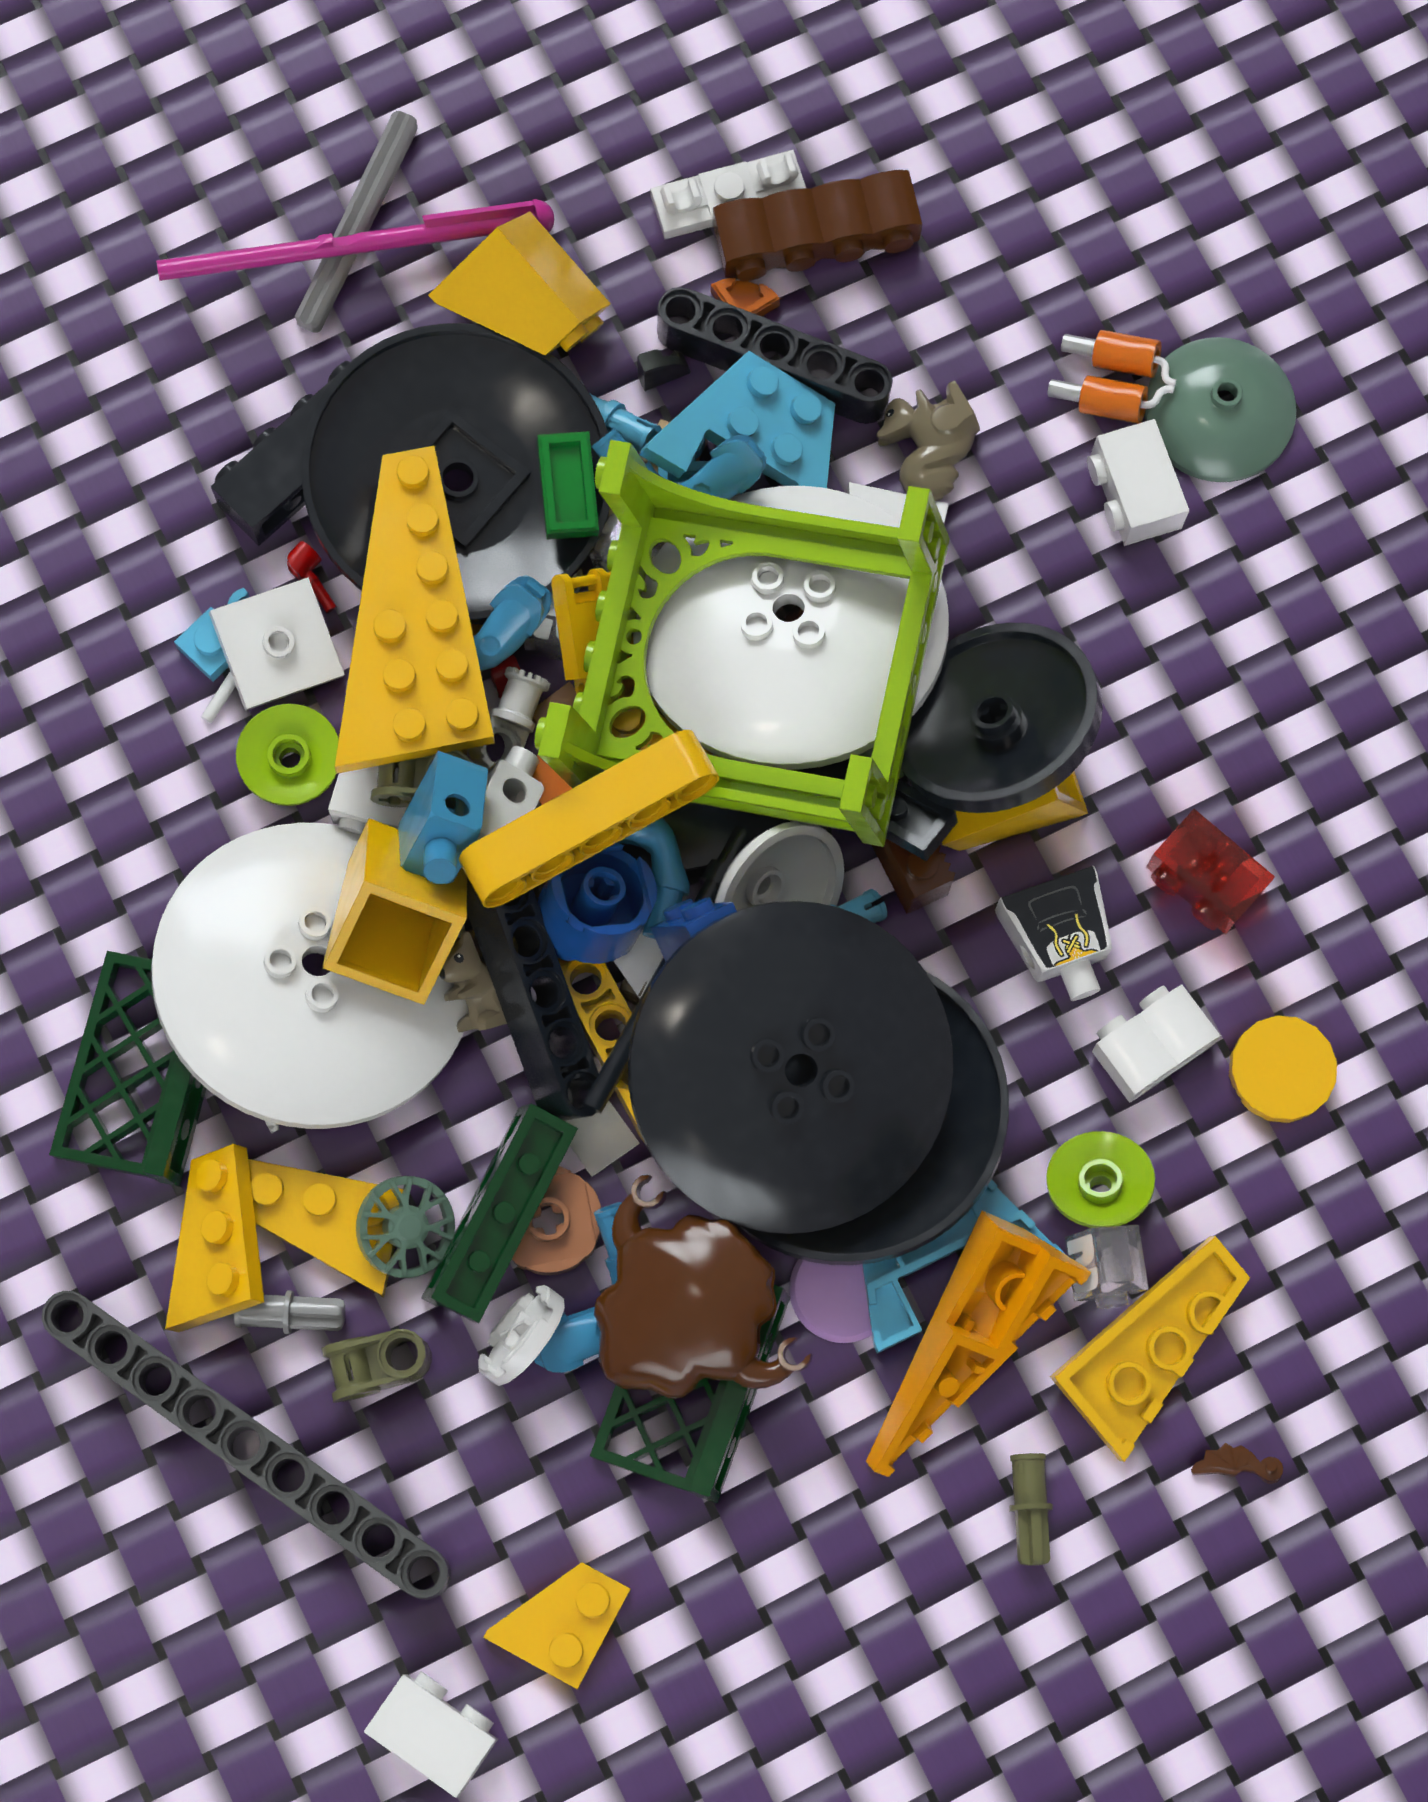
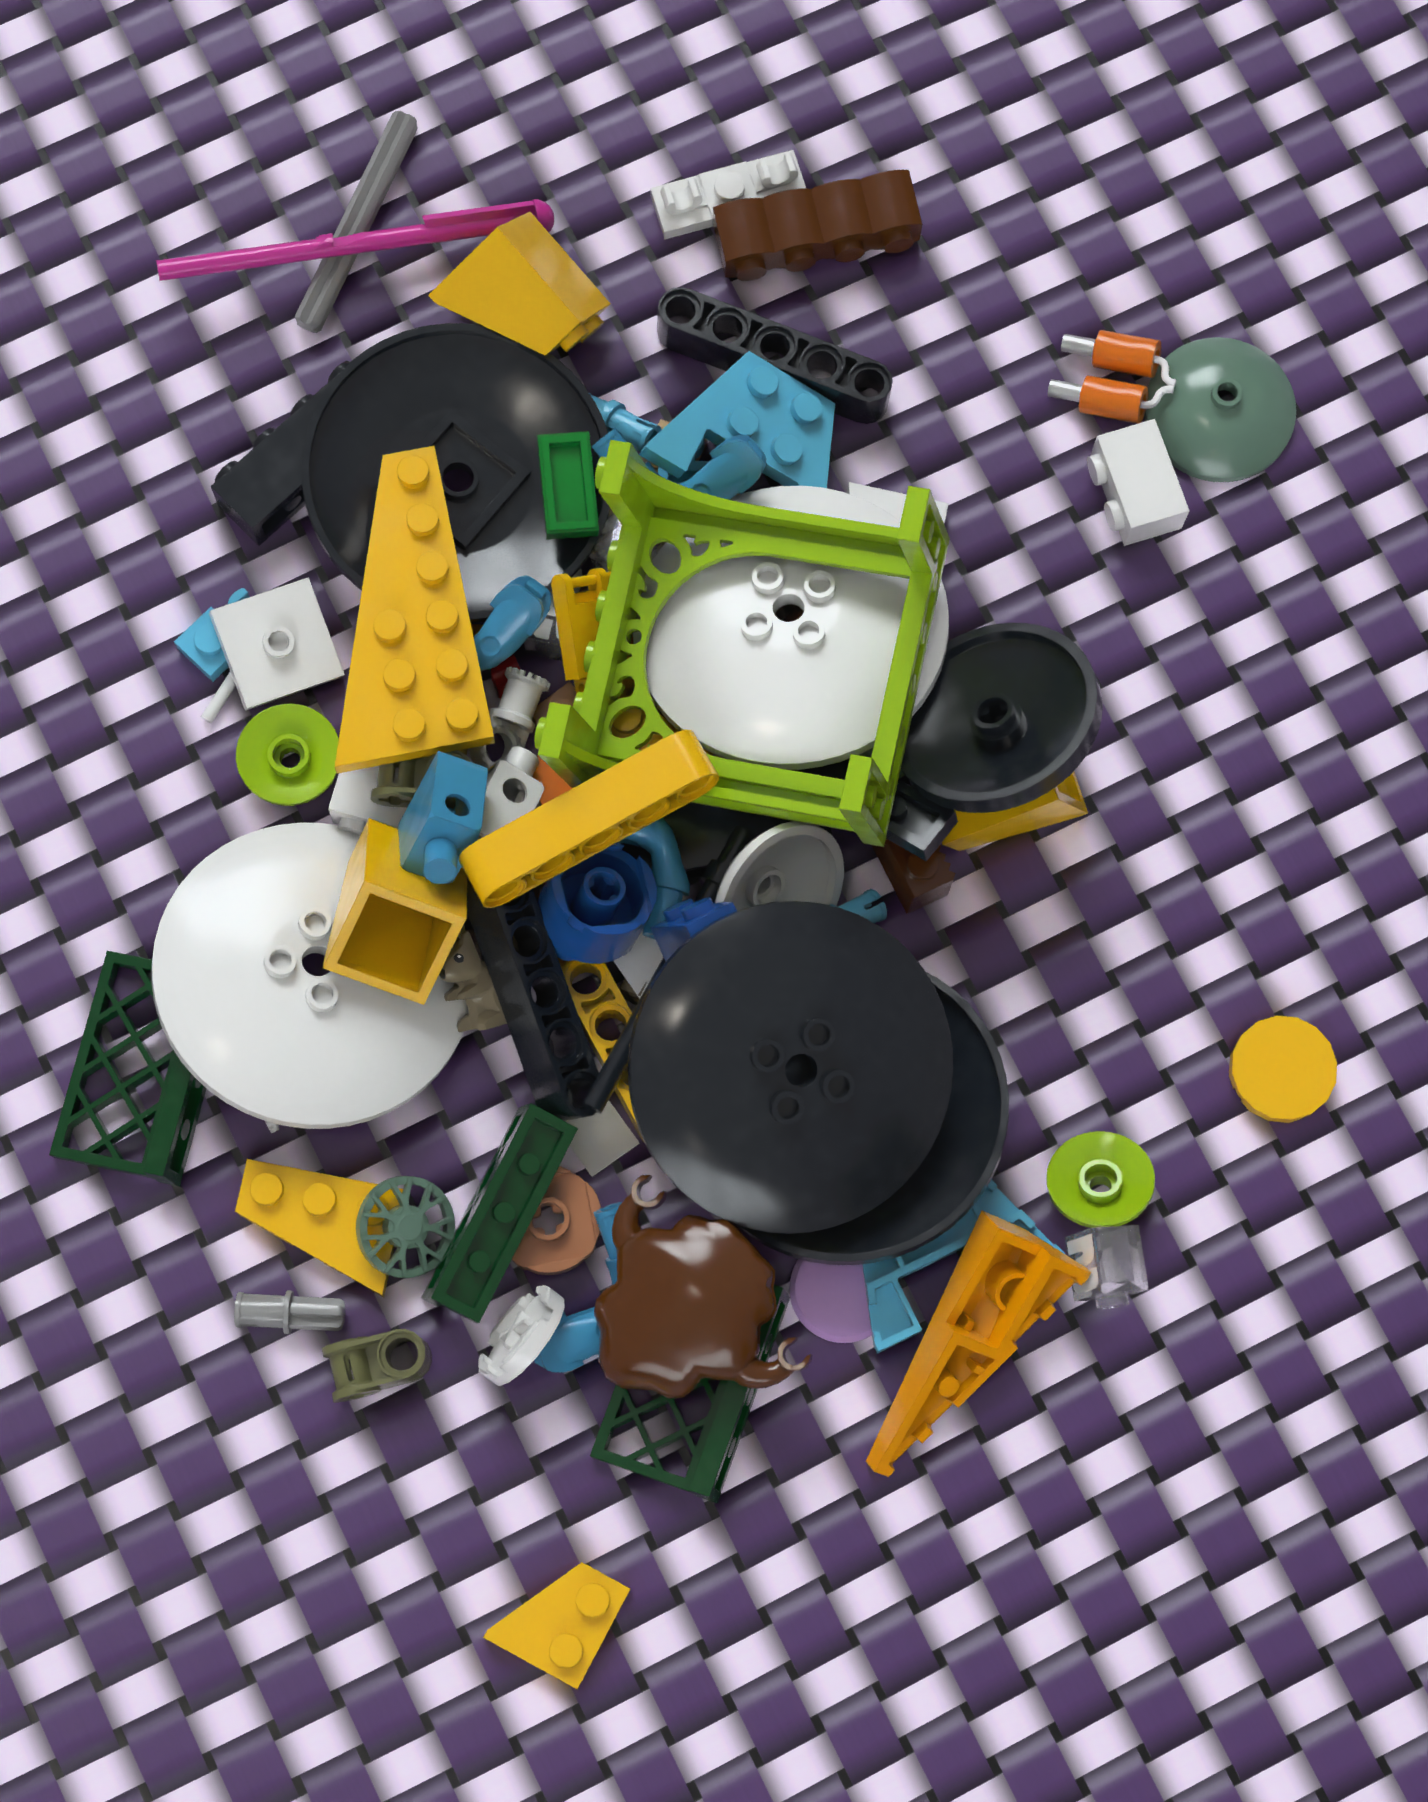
(217, 1244): yellow wing -> none
(220, 1435): dark grey beam -> none
(300, 563): red hand -> none
(432, 1733): white brick -> none
(658, 369): pearl dark grey tile -> none
(746, 295): orange tile -> none
(940, 433): dark tan animal -> none
(1030, 1508): olive axle -> none
(1060, 929): torso -> none
(1142, 1353): yellow wing -> none
(1154, 1042): white brick -> none
(1208, 872): clear red brick -> none
(1235, 1460): reddish brown piece -> none

